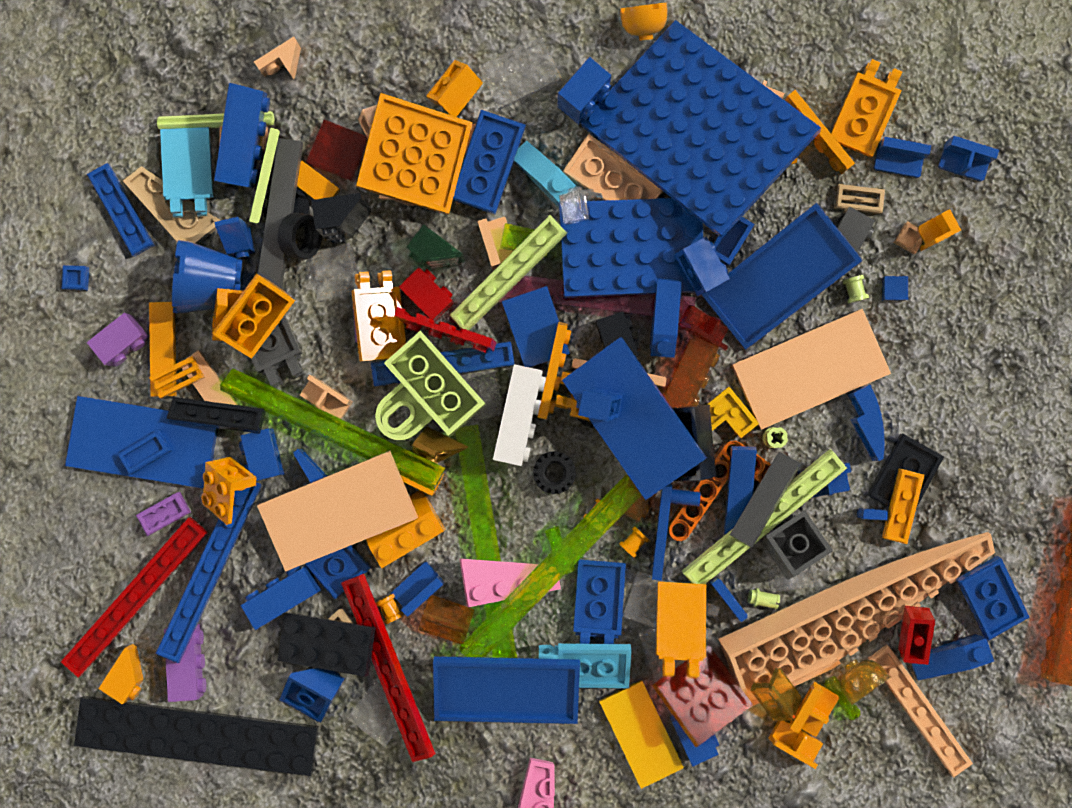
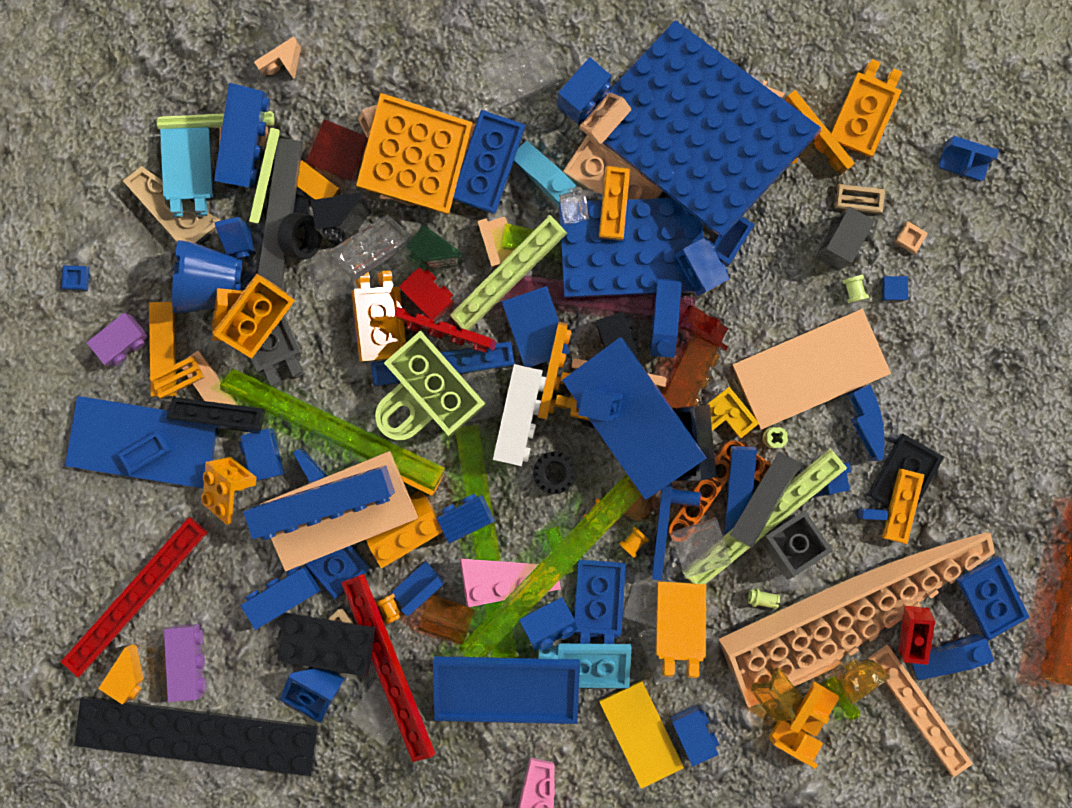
(120, 209): blue tile -> none
(163, 513): medium lavender plate -> none
(205, 577): blue tile -> none
(319, 502): none -> blue brick
(325, 397): light nougat panel -> none
(370, 247): none -> clear plate
(436, 446): pearl gold slope -> none
(455, 88): light orange panel -> none
(465, 518): none -> blue brick
(548, 624): none -> blue brick
(605, 117): none -> light nougat slope
(614, 203): none -> light orange tile
(644, 19): light orange cylinder -> none
(700, 547): none -> clear tile
(704, 702): clear red plate -> none
(728, 598): blue tile -> none
(782, 276): blue tile -> none
(900, 157): blue panel -> none
(938, 229): light orange panel -> none

